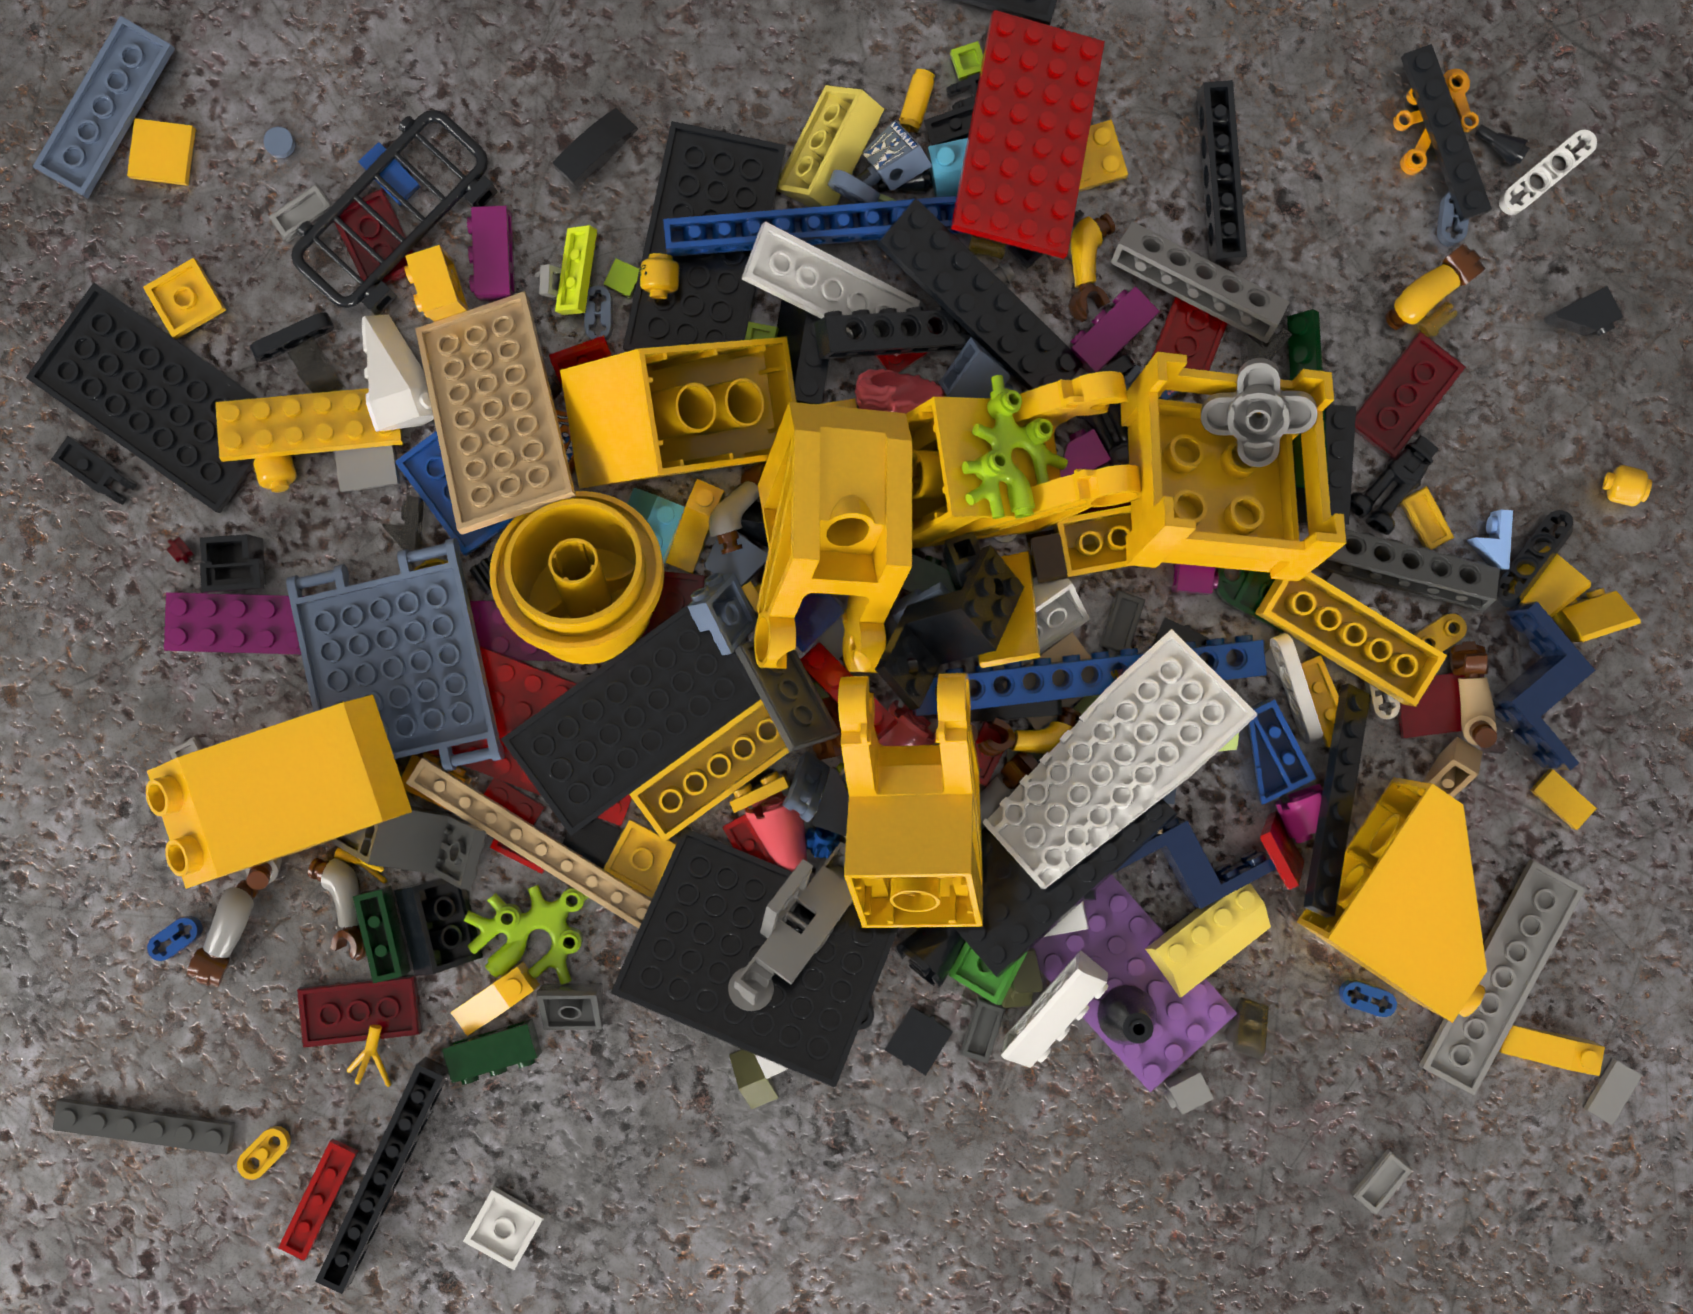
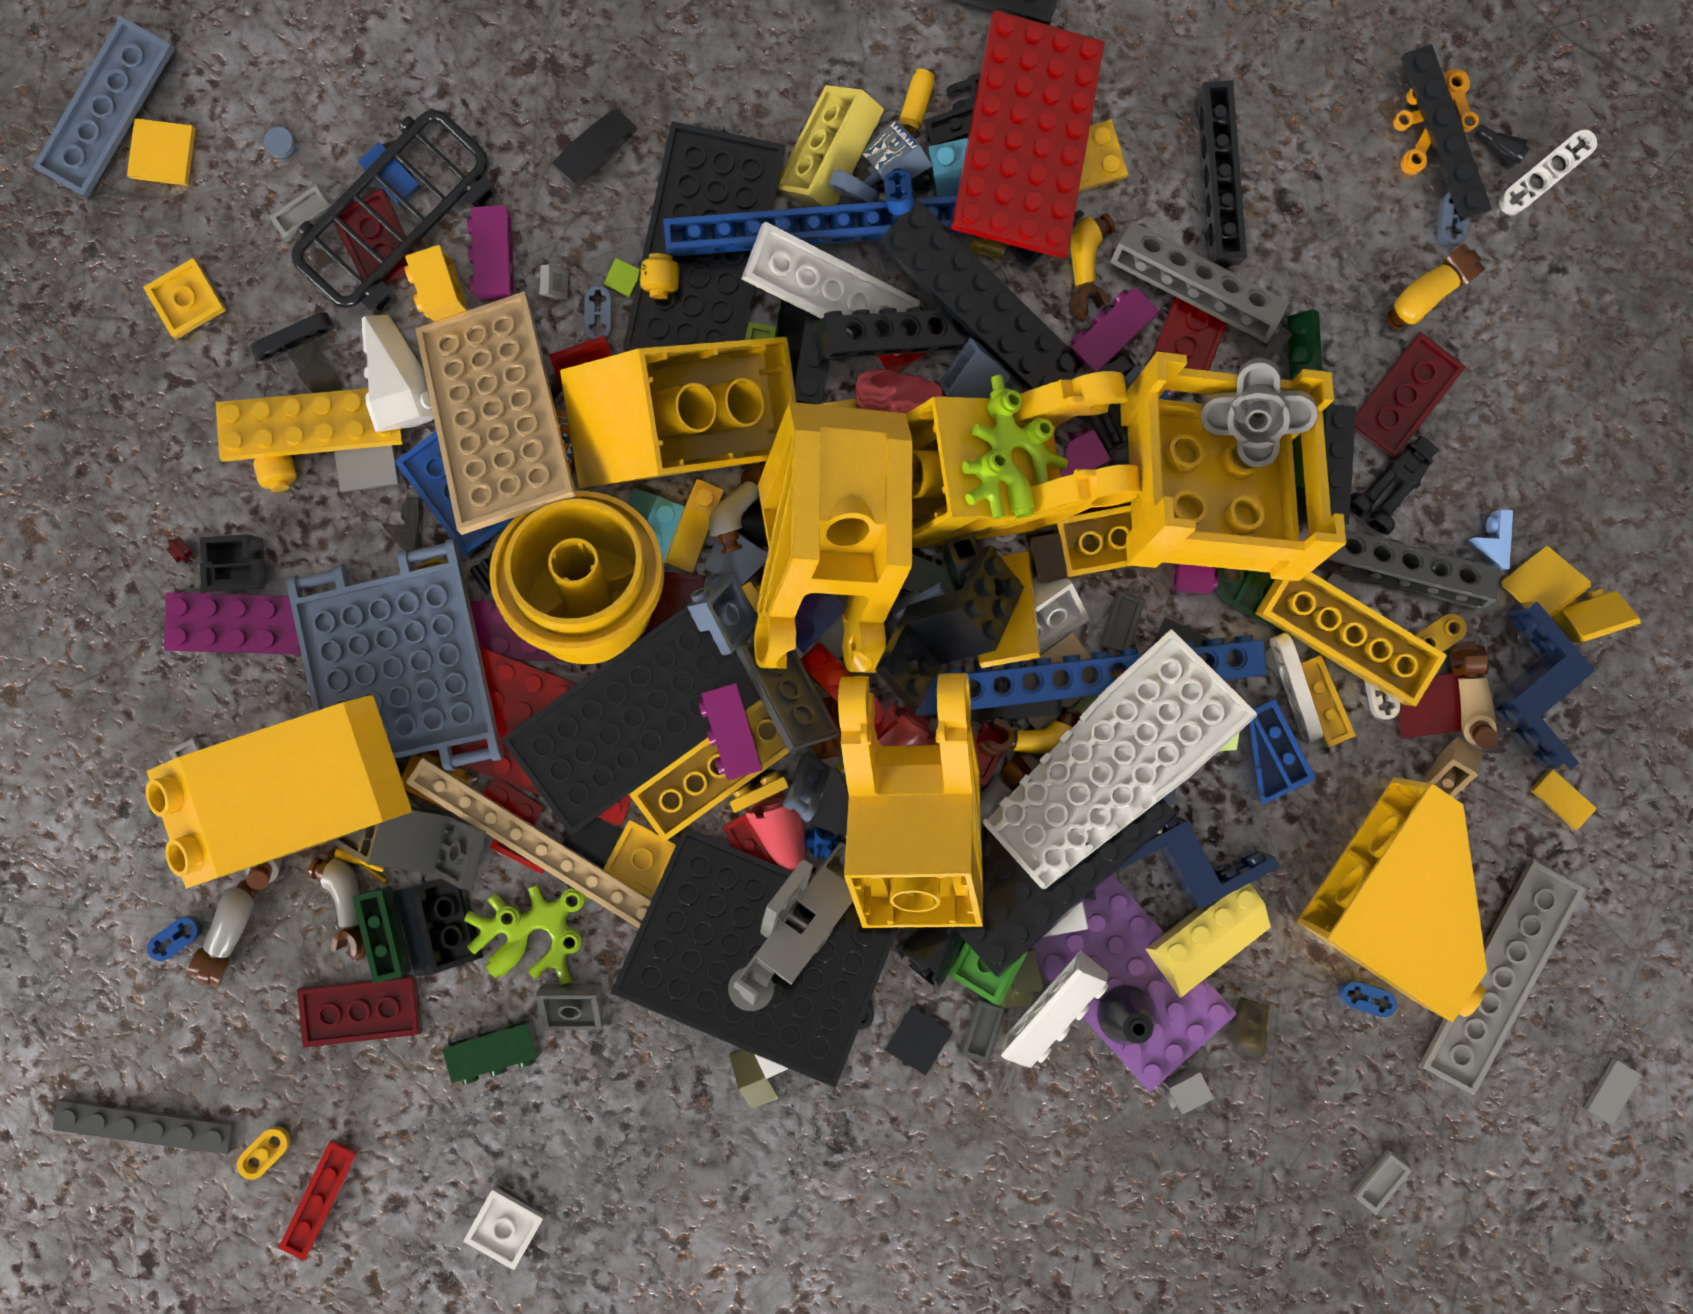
(91, 469): black hinge -> none
(144, 394): black plate -> none
(364, 1056): yellow plant -> none
(383, 1175): black brick -> none
(495, 999): yellow slope -> none
(576, 270): neon yellow plate -> none
(730, 731): none -> magenta brick
(899, 192): none -> blue beam
(967, 60): lime plate -> none
(1282, 850): red tile -> none
(1301, 812): dark pink brick -> none
(1337, 801): black plate -> none
(1426, 519): yellow tile -> none
(1431, 324): clear yellow pin -> none
(1538, 560): black beam -> none
(1554, 1049): yellow slope -> none
(1588, 314): black slope -> none
(1627, 485): yellow head -> none

